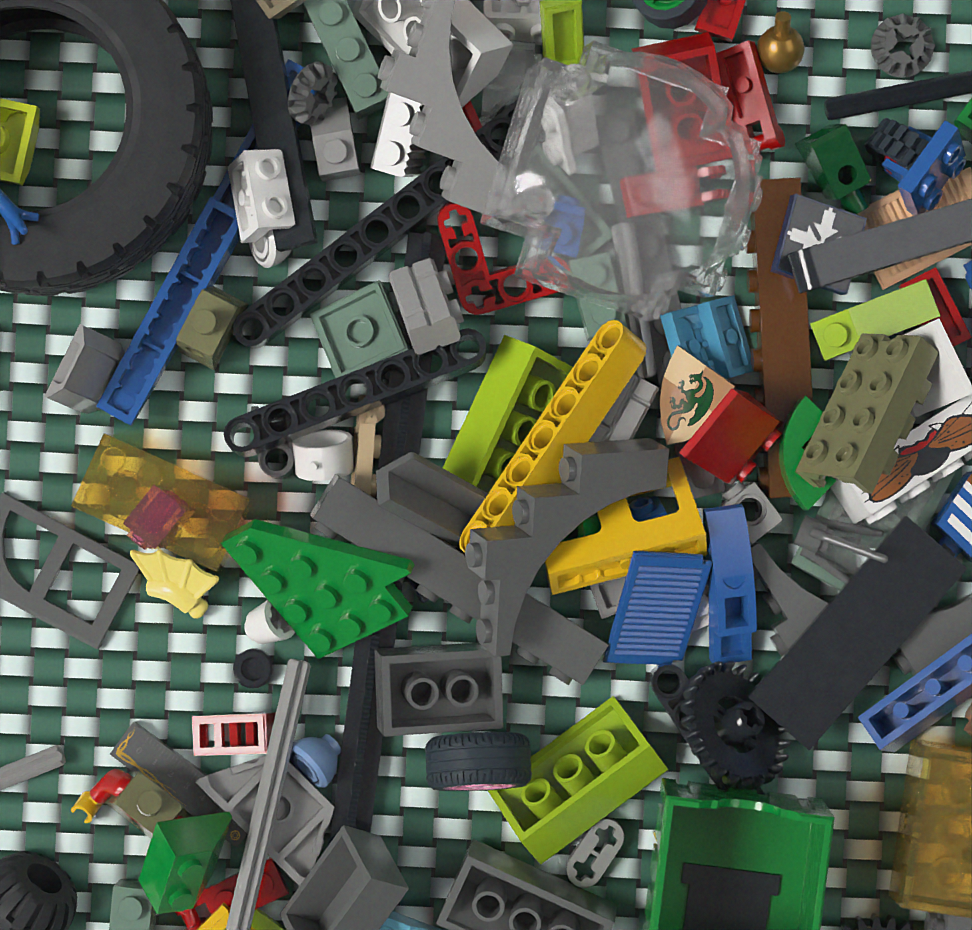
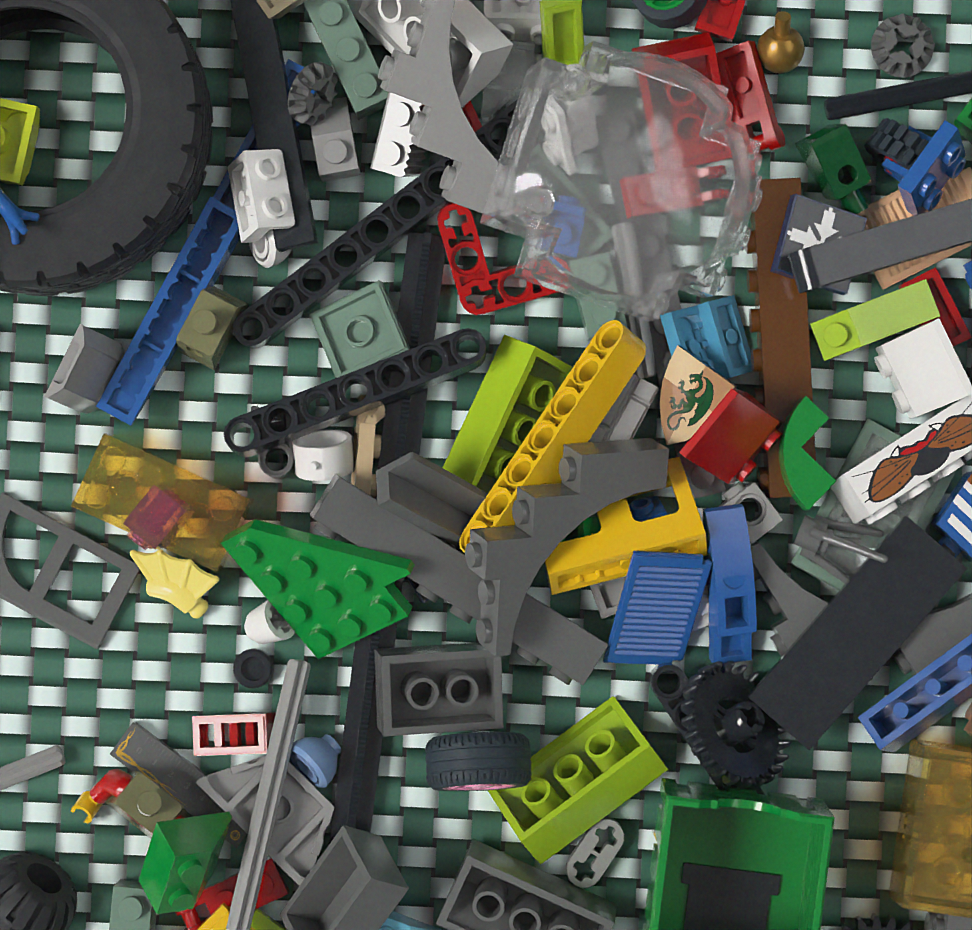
(425, 305): light grey brick -> none
(869, 411): olive piece -> none

